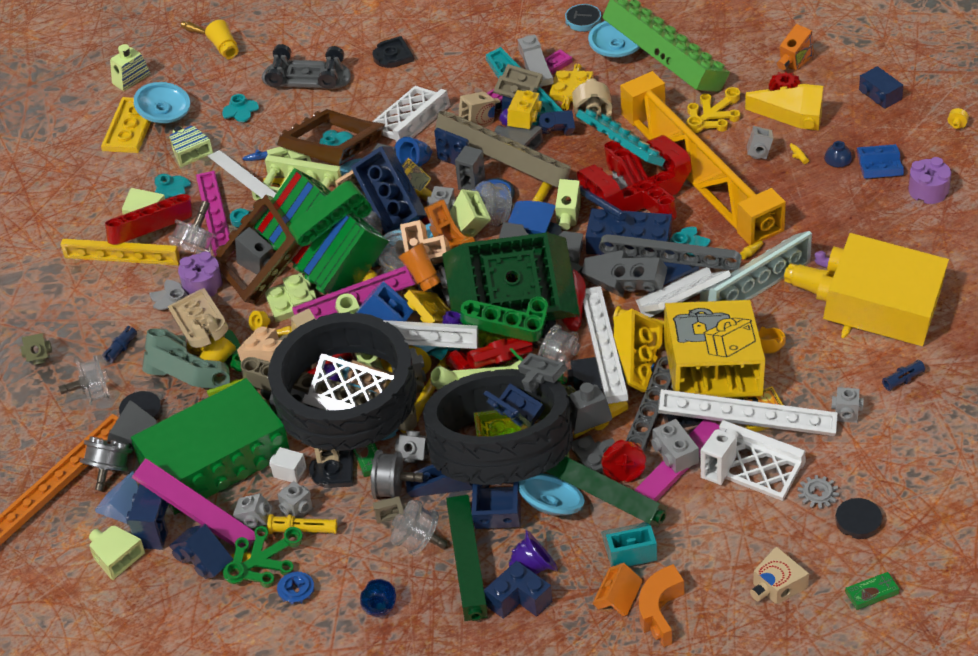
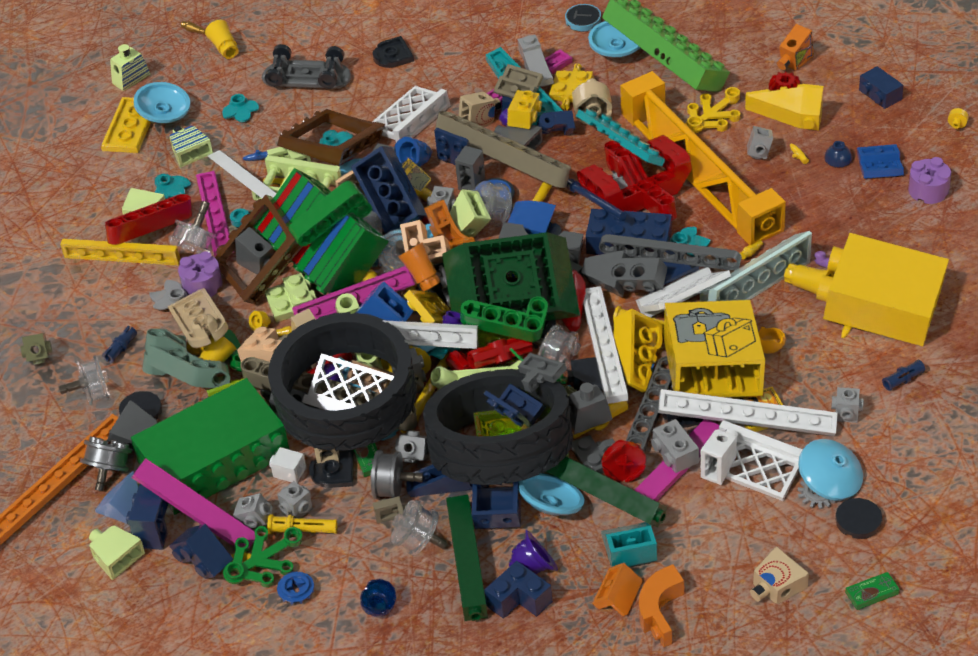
(568, 211): yellowish green torso -> none
(830, 469): none -> medium azure dish

